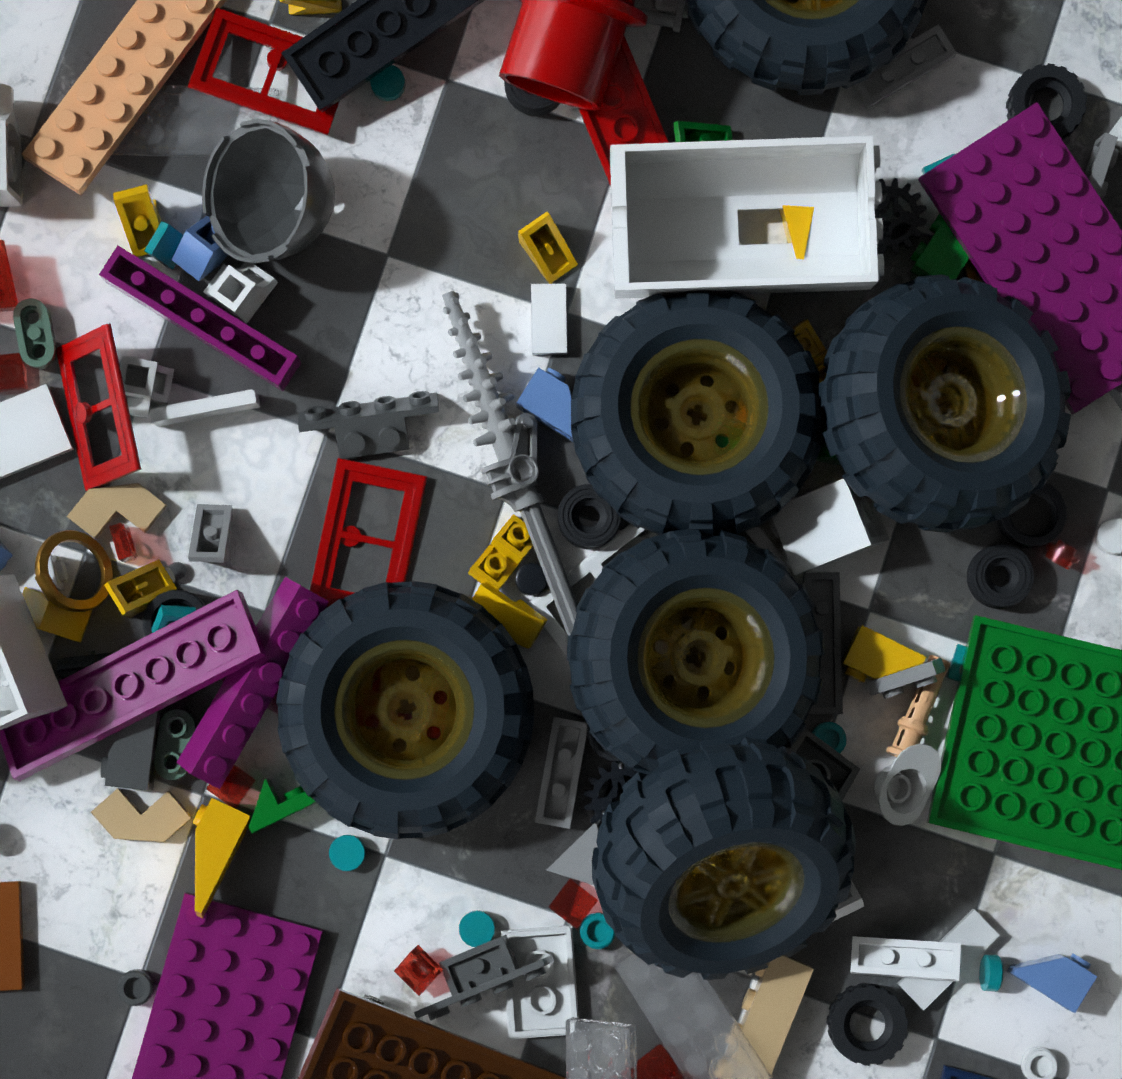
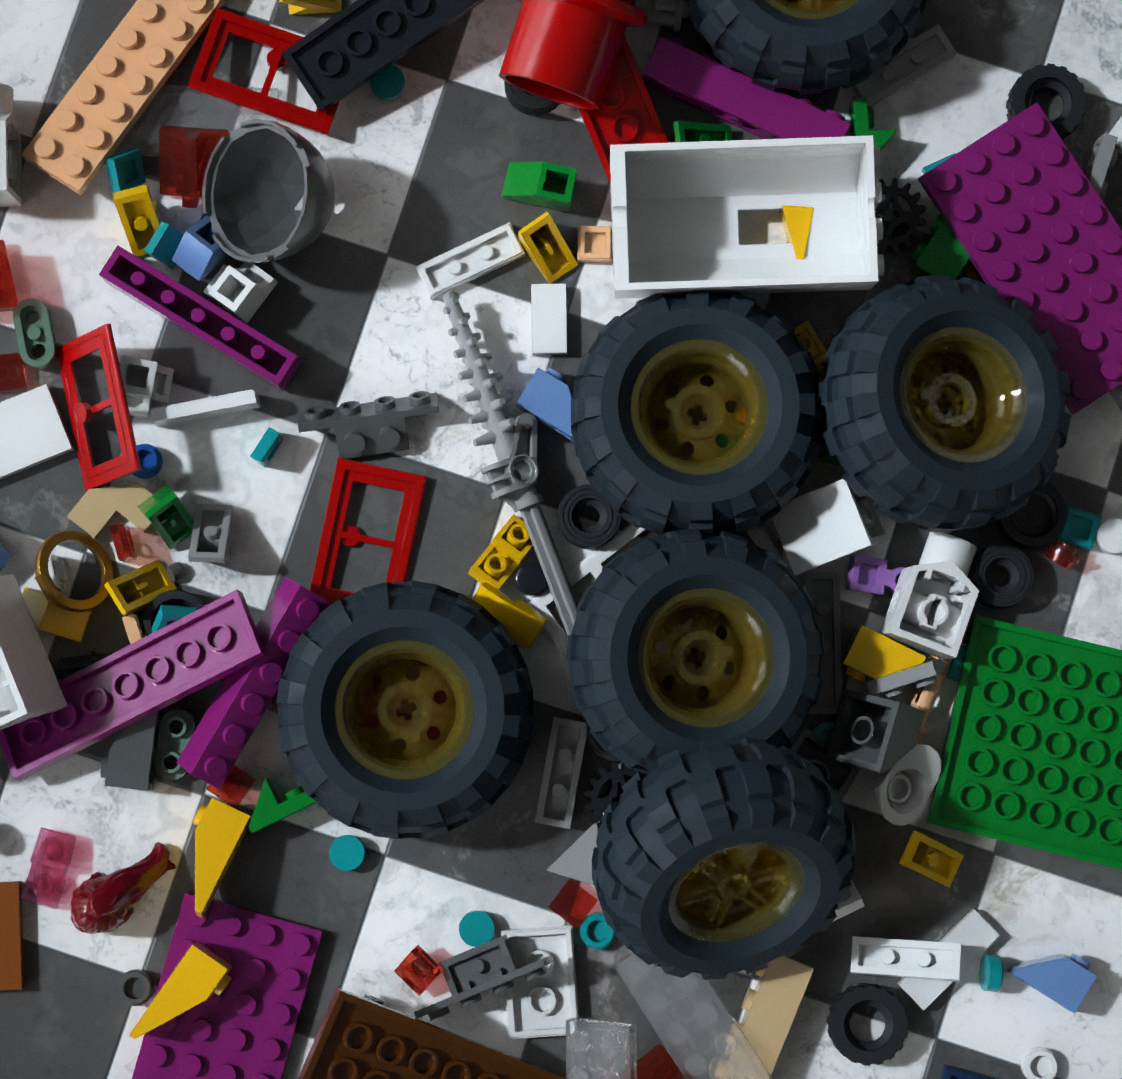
(49, 868): none -> clear pink slope
(103, 902): none -> dark red hair
(125, 170): none -> teal plate
(126, 822): tan tile -> none
(134, 627): none -> light nougat tile
(150, 461): none -> blue plate
(167, 516): none -> green slope
(183, 160): none -> clear red bracket
(191, 983): none -> yellow slope
(267, 447): none -> teal tile
(470, 260): none -> white tile
(540, 184): none -> green slope
(594, 244): none -> light nougat tile
(732, 96): none -> magenta brick
(863, 118): none -> green slope
(870, 575): none -> medium lavender plate
(873, 731): none -> dark grey slope
(931, 858): none -> yellow slope
(934, 598): none -> white brick
(1080, 528): none -> teal tile

